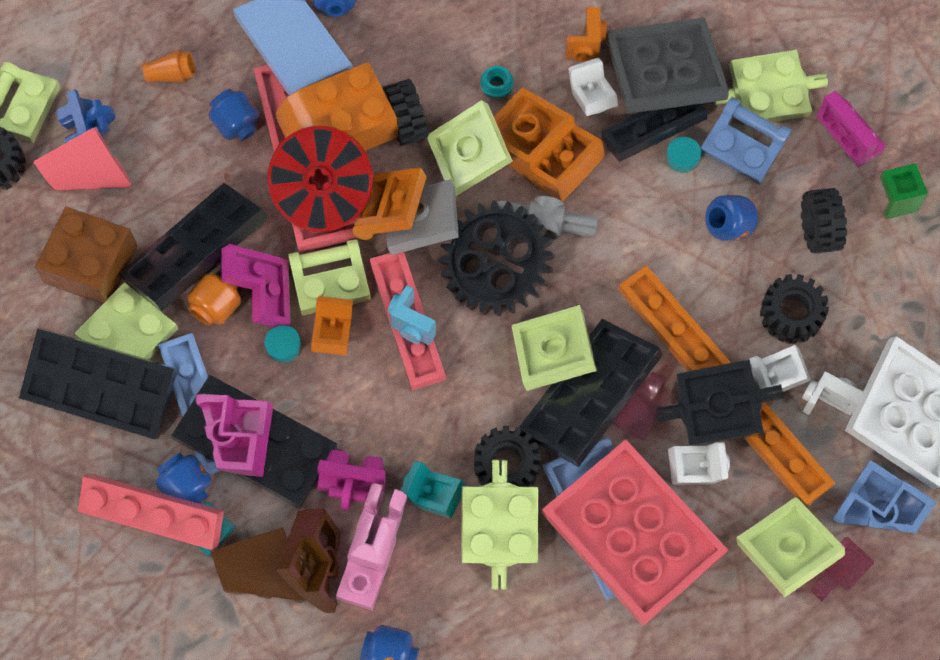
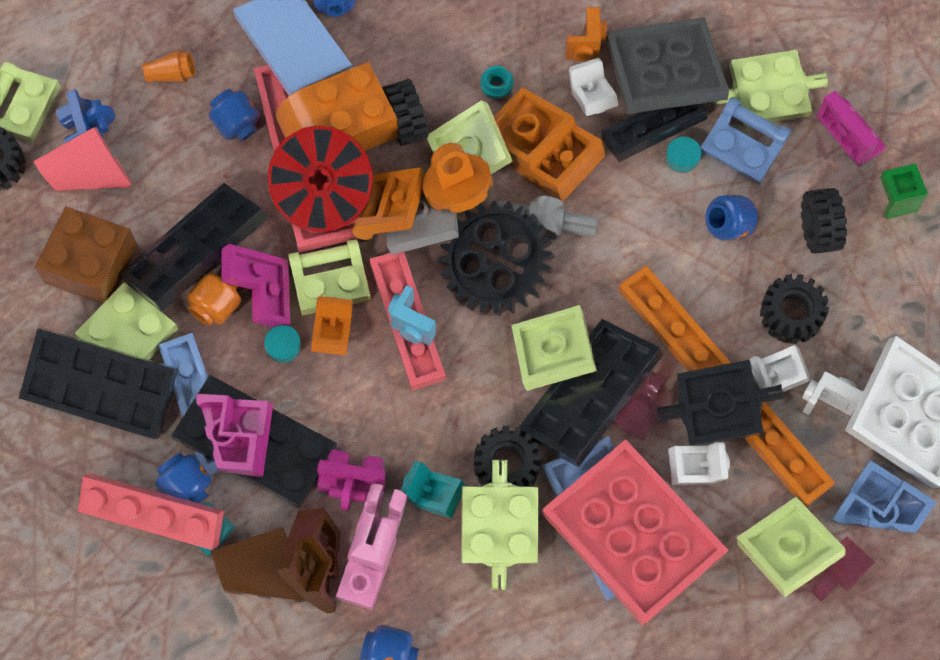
(456, 179): none -> orange tile

